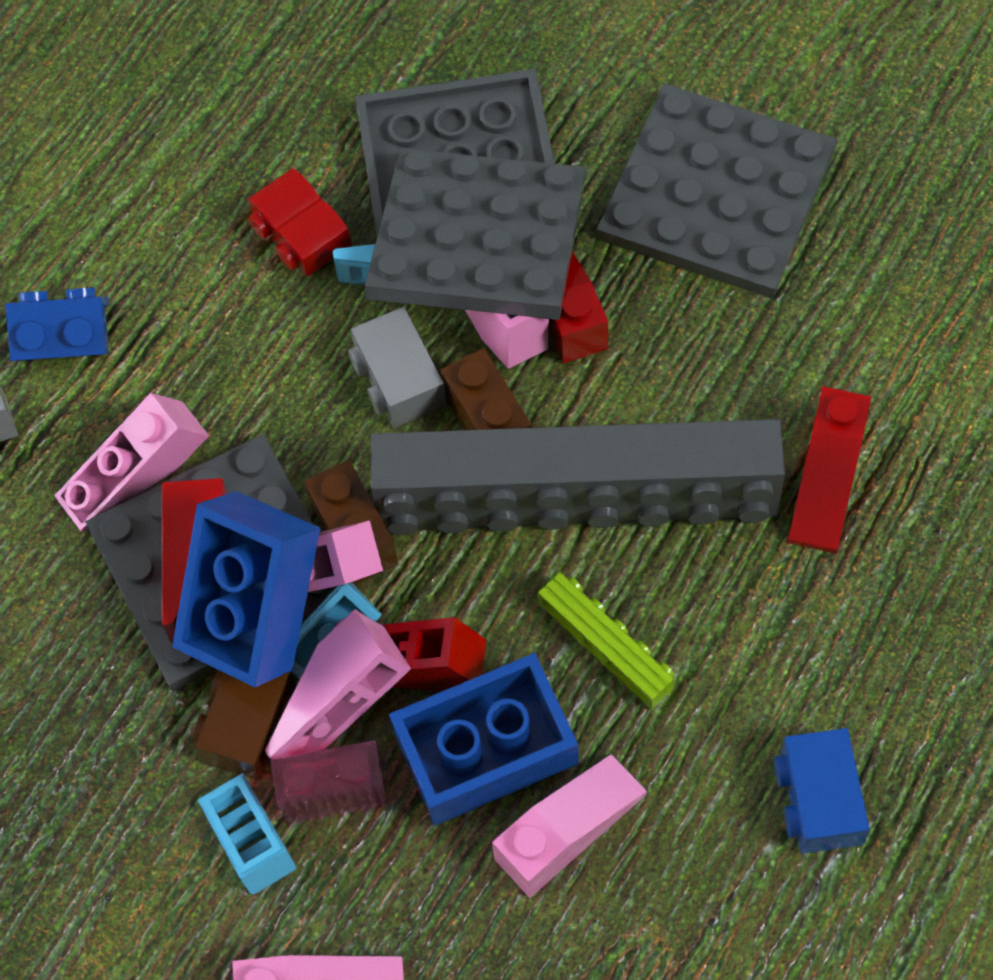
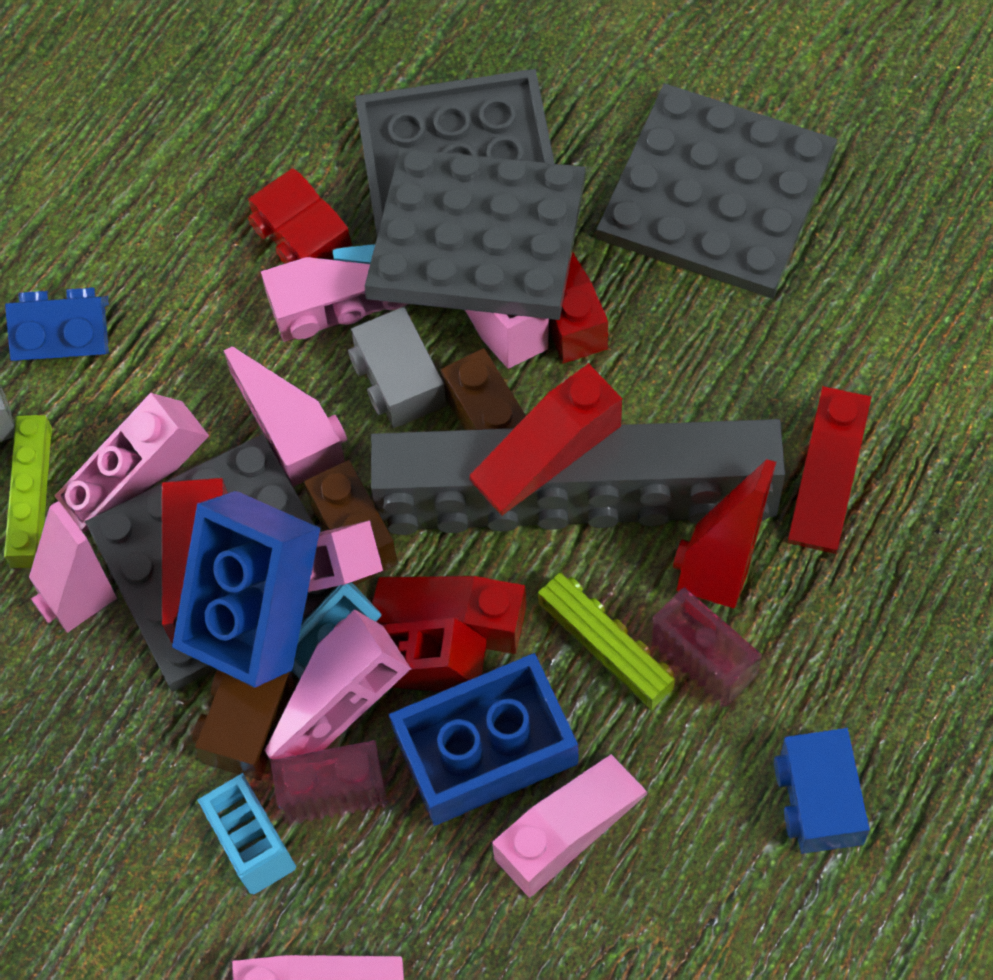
(27, 489): none -> lime piece
(67, 573): none -> bright pink slope
(289, 419): none -> bright pink slope
(319, 295): none -> bright pink slope
(484, 604): none -> red slope
(549, 439): none -> red slope
(705, 647): none -> clear pink brick
(724, 540): none -> red slope

